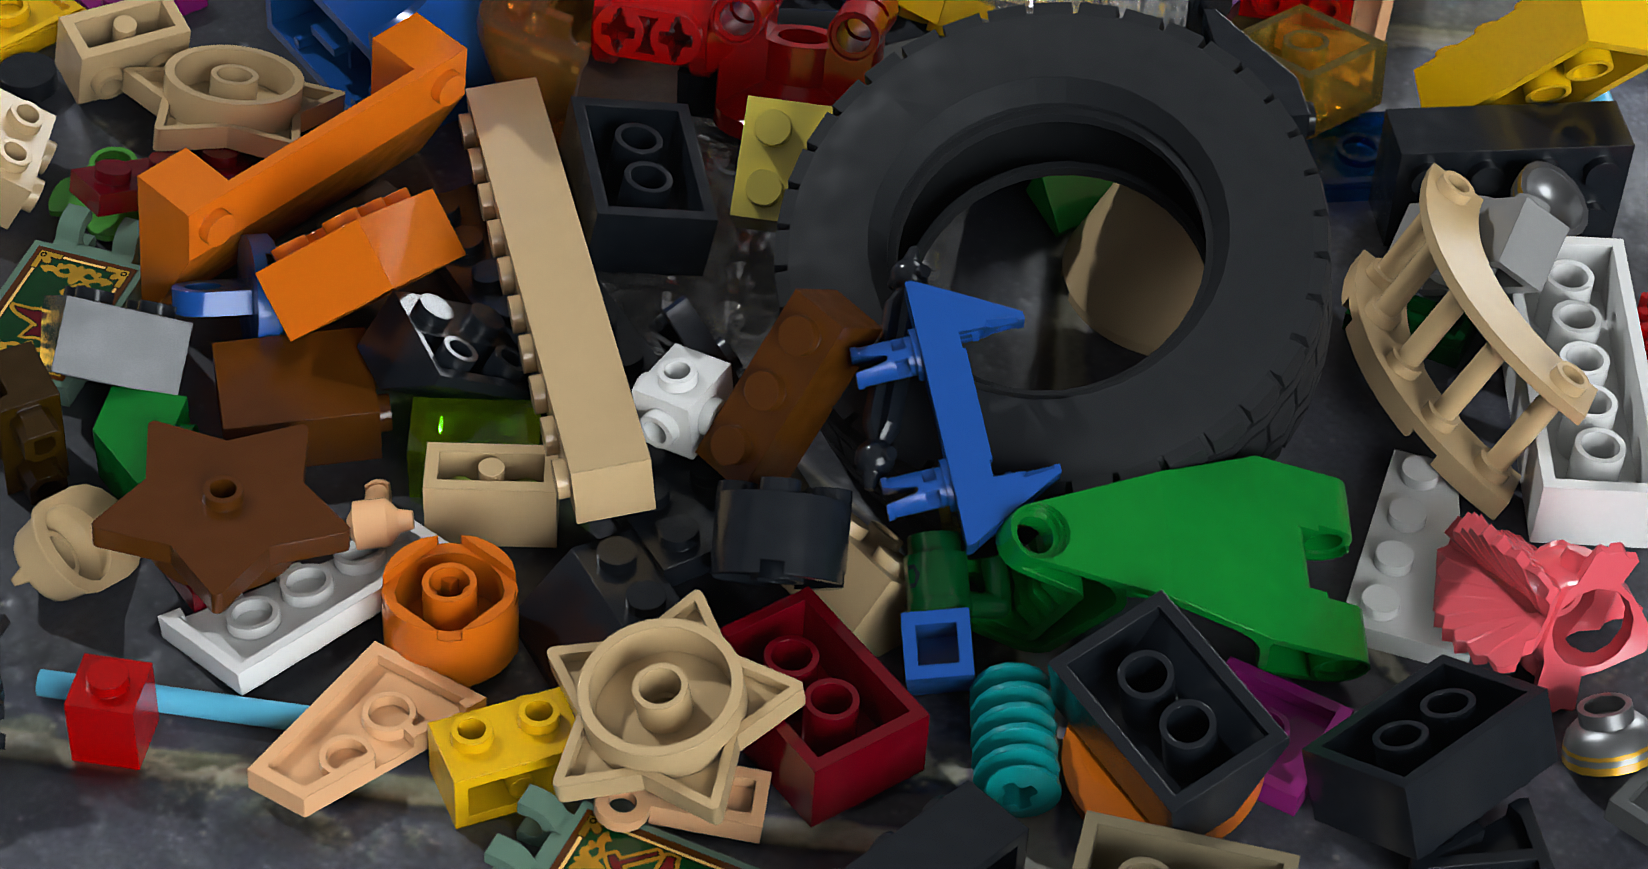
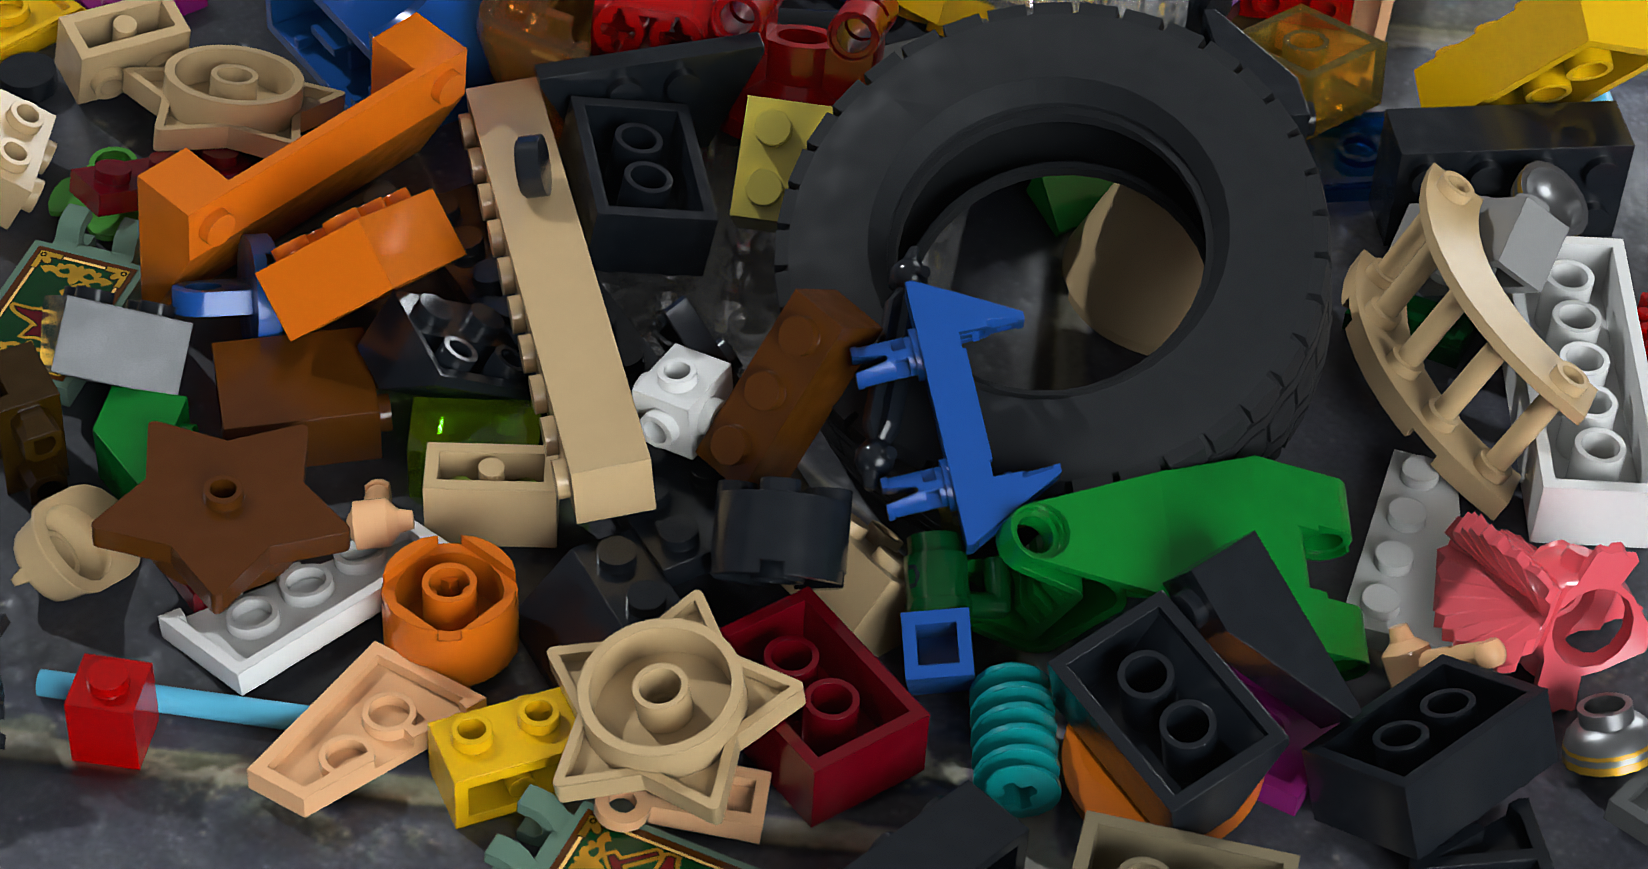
(533, 166): none -> black tile
(695, 73): none -> black wing
(1260, 629): none -> black slope
(1409, 653): none -> light nougat piece

